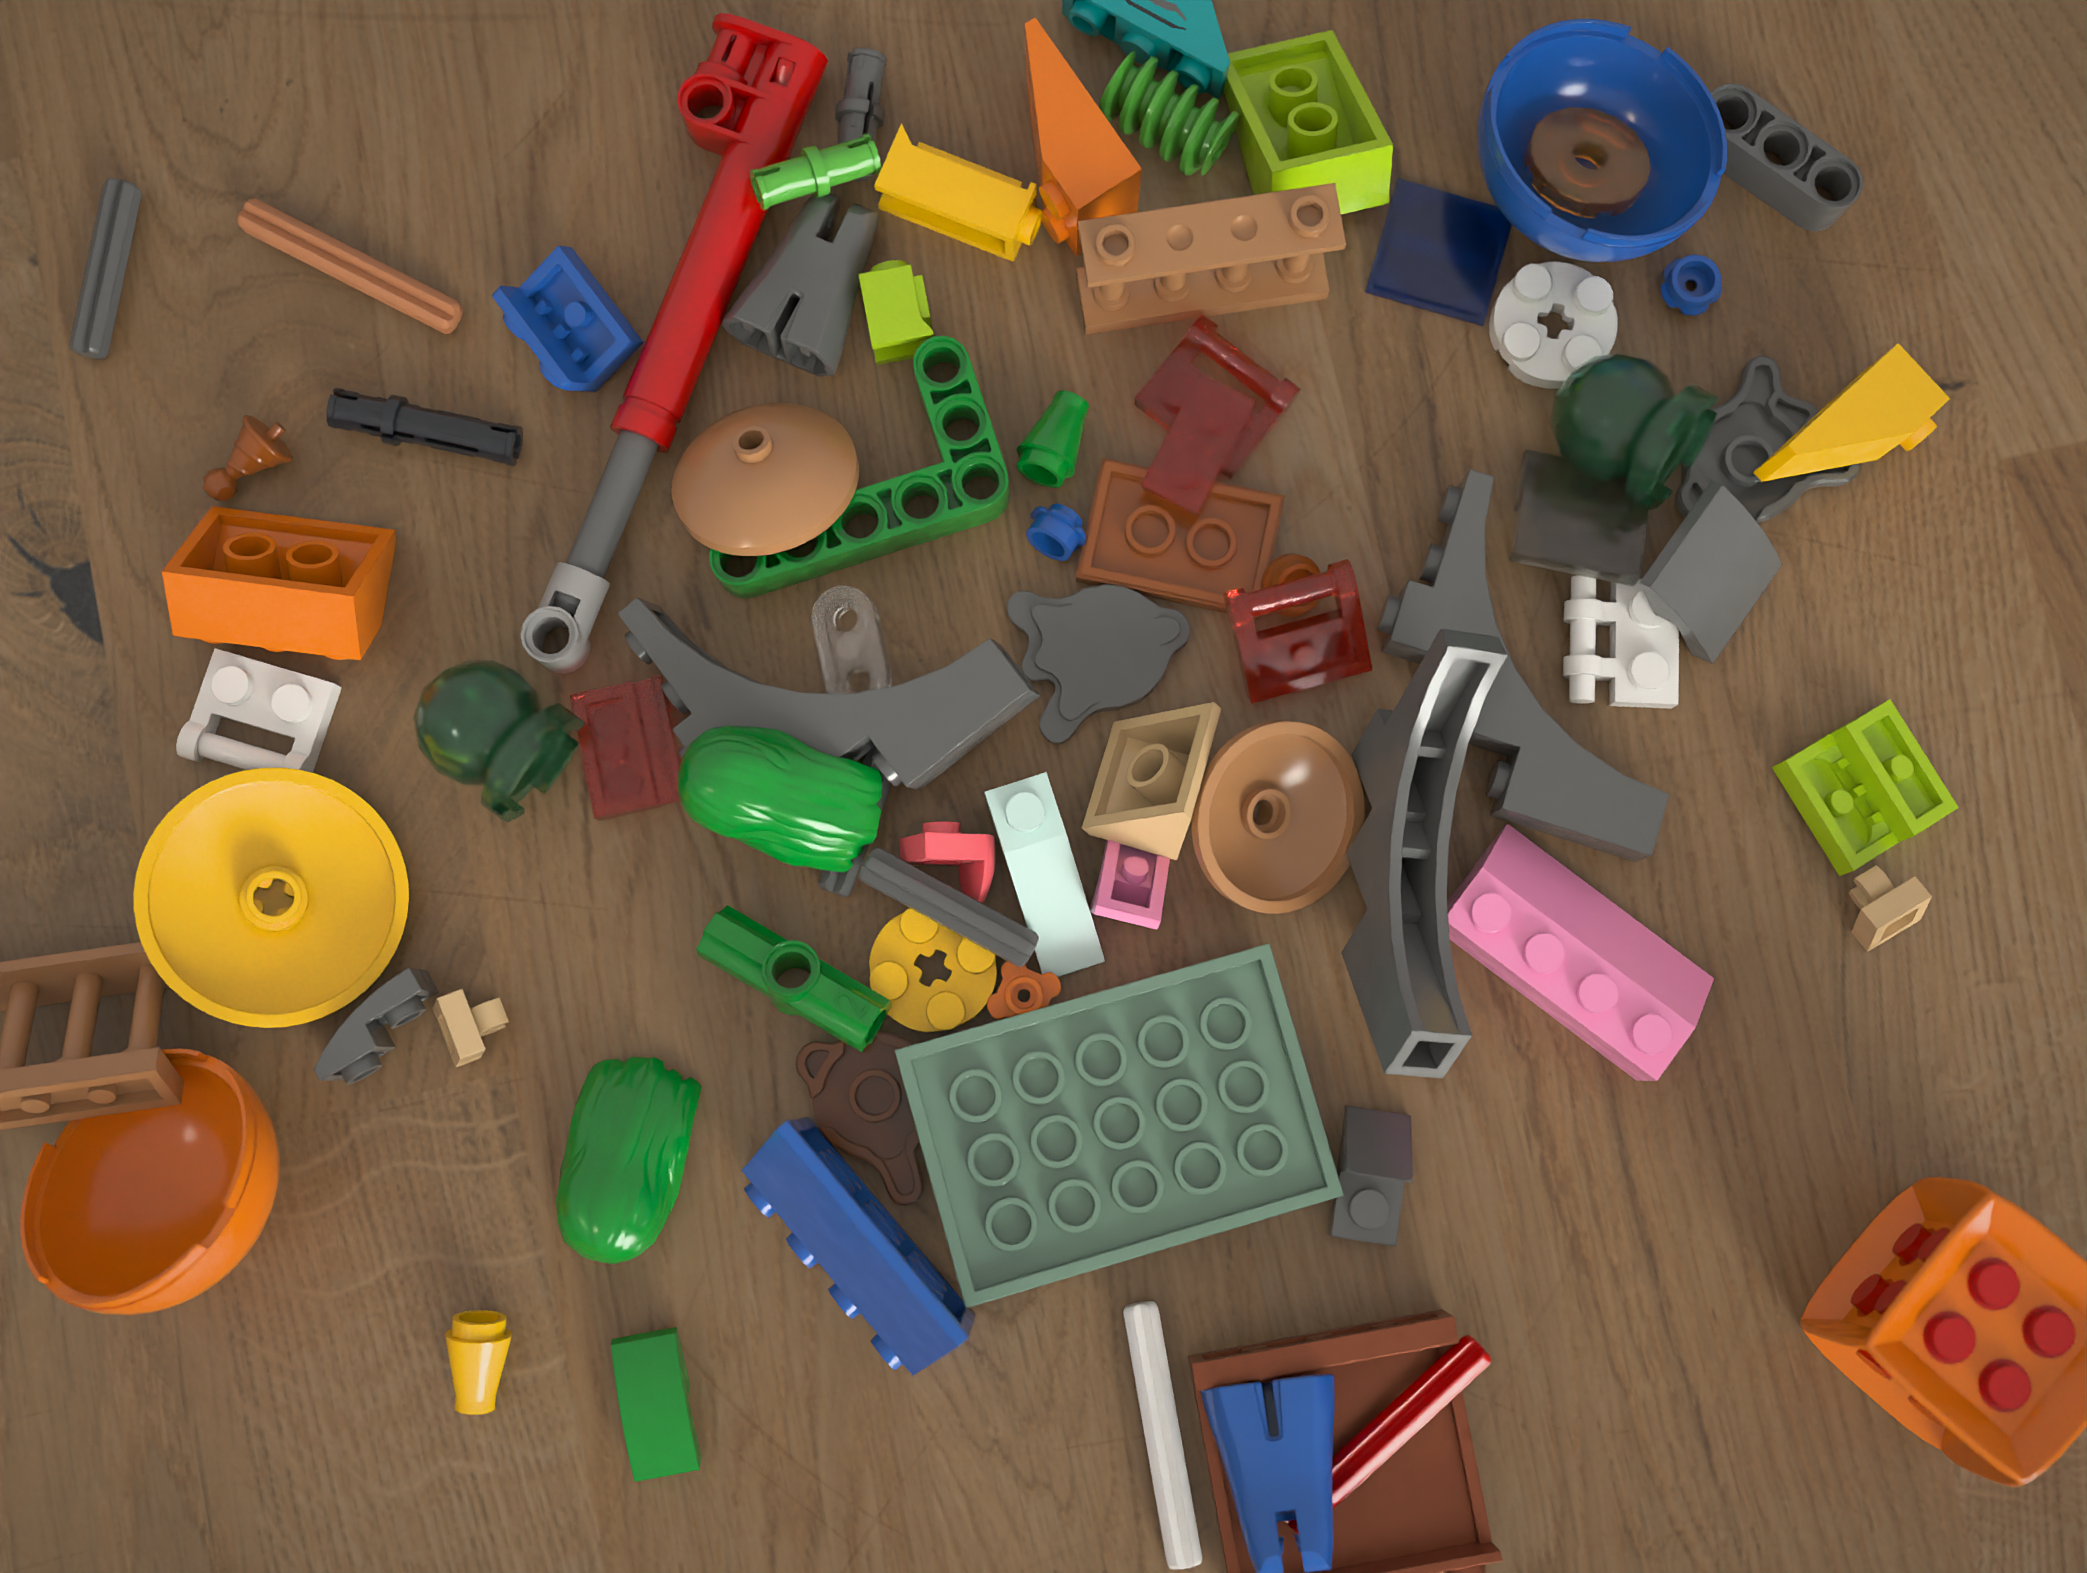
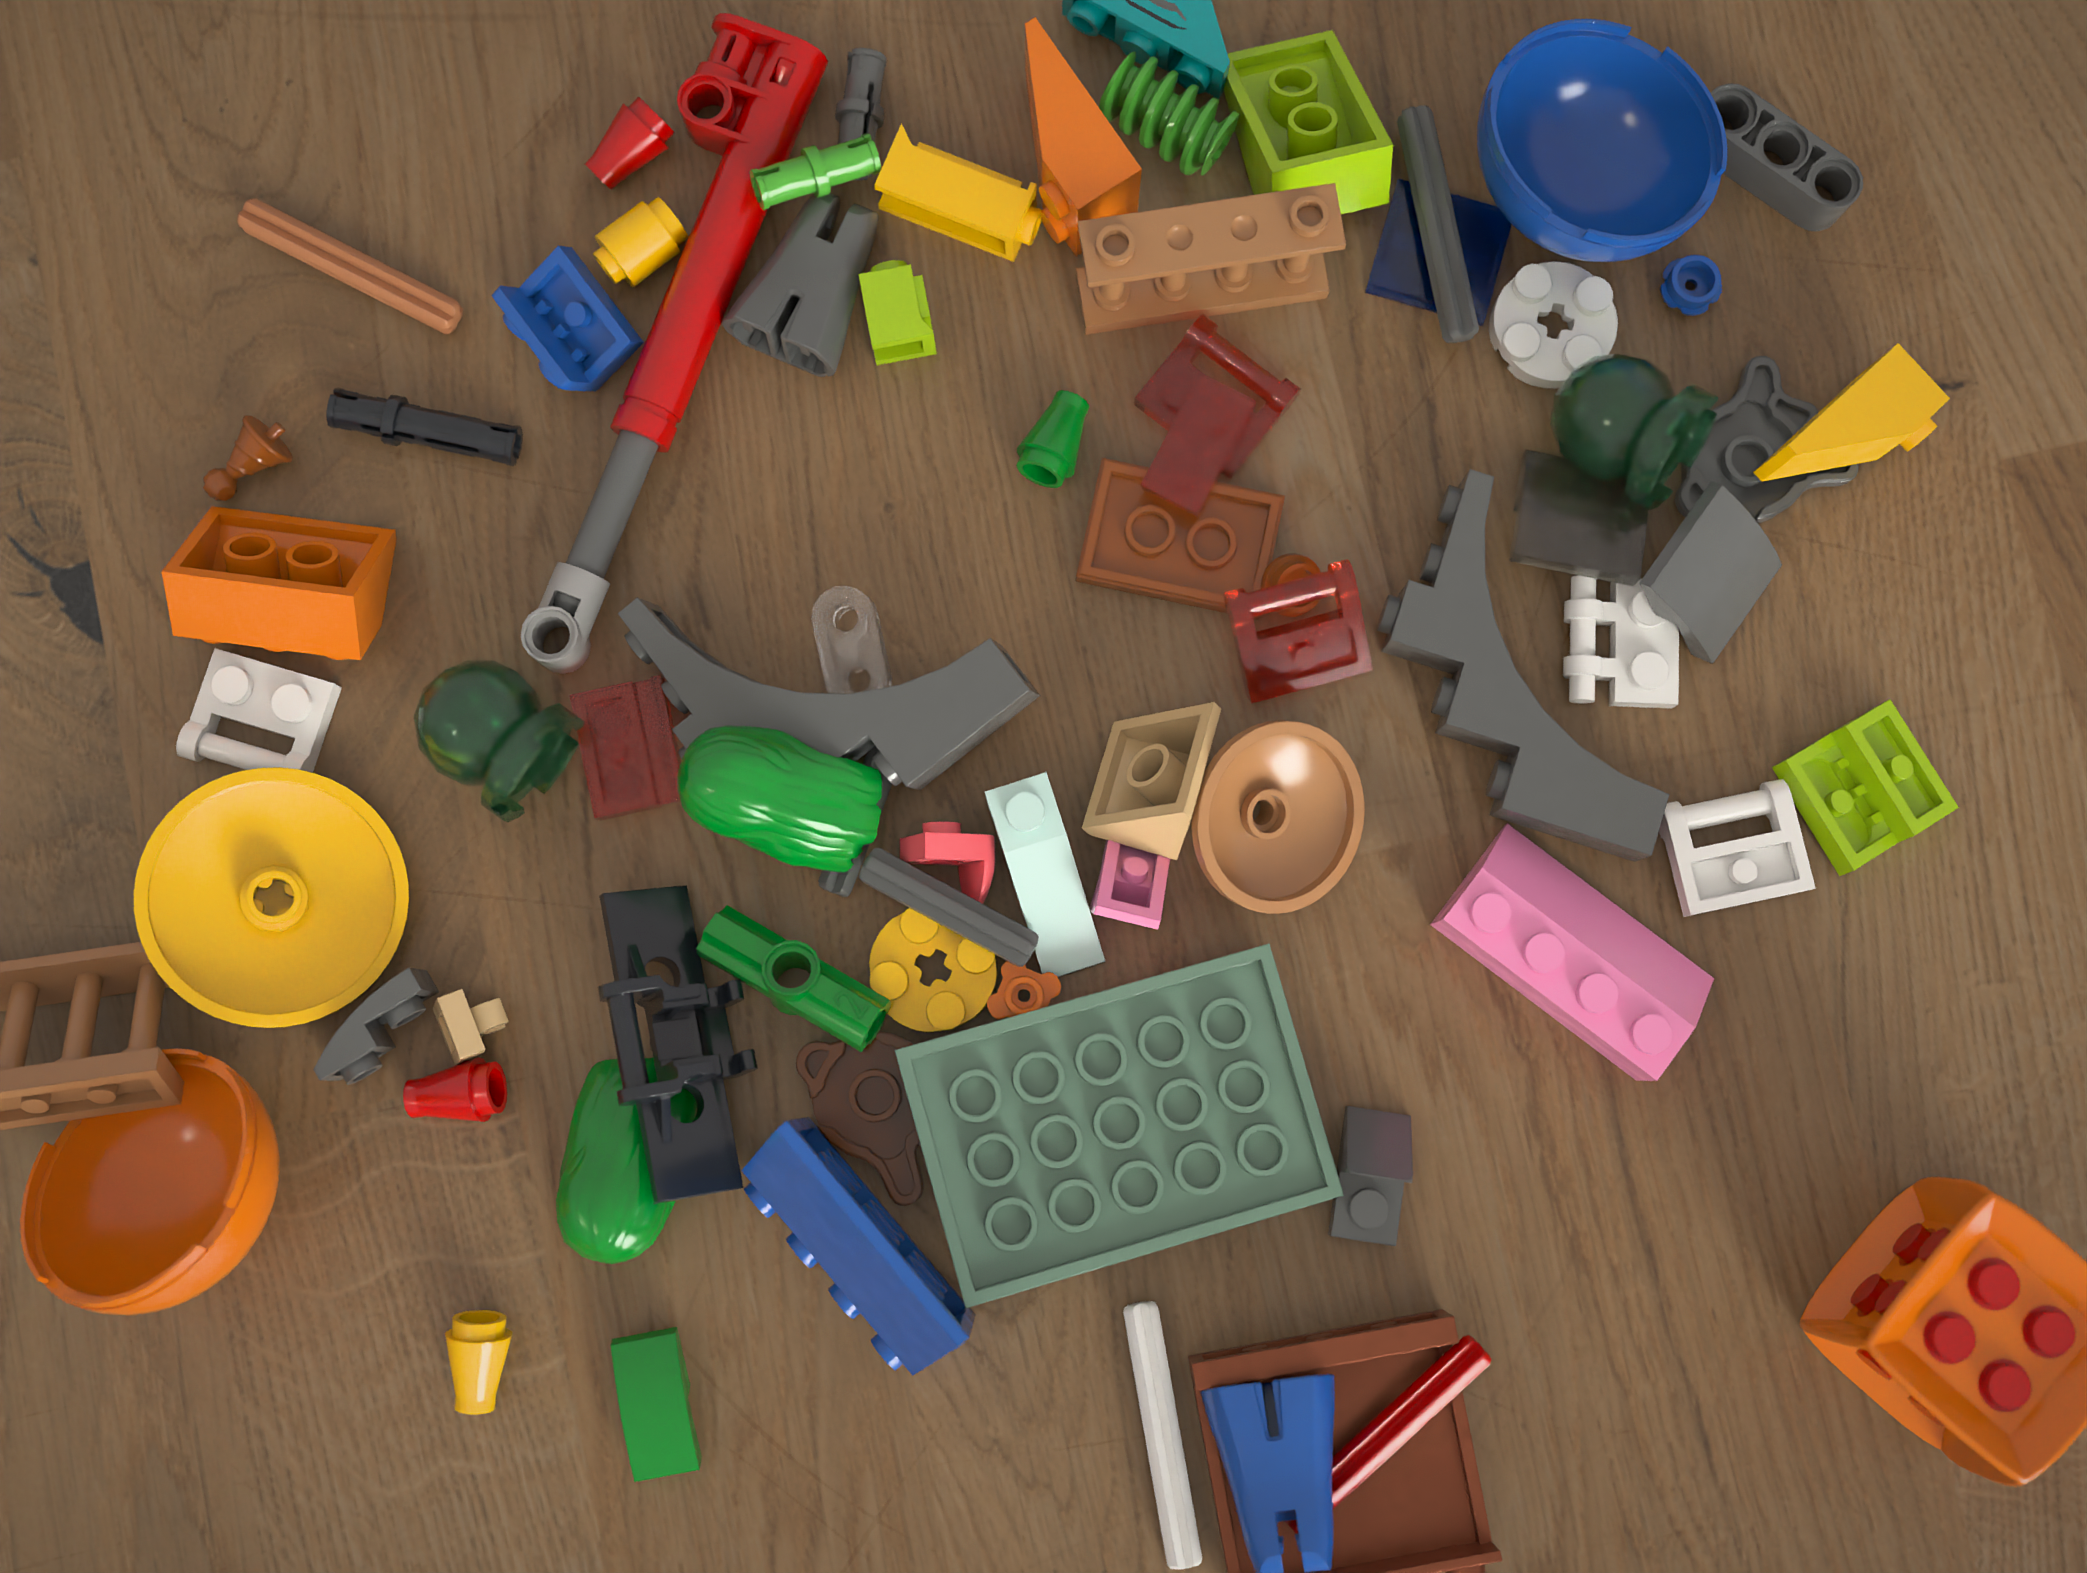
(105, 269): dark grey axle -> none
(460, 1092): none -> red cone
(629, 143): none -> red cone
(639, 242): none -> yellow brick
(686, 1039): none -> black piece
(765, 479): medium nougat dish -> none
(888, 499): green beam -> none
(1056, 531): blue plate -> none
(1096, 649): dark grey tile -> none
(1400, 856): dark grey arch -> none
(1437, 224): none -> dark grey axle
(1595, 136): clear orange tile -> none
(1740, 868): none -> white plate
(1884, 908): tan tile -> none

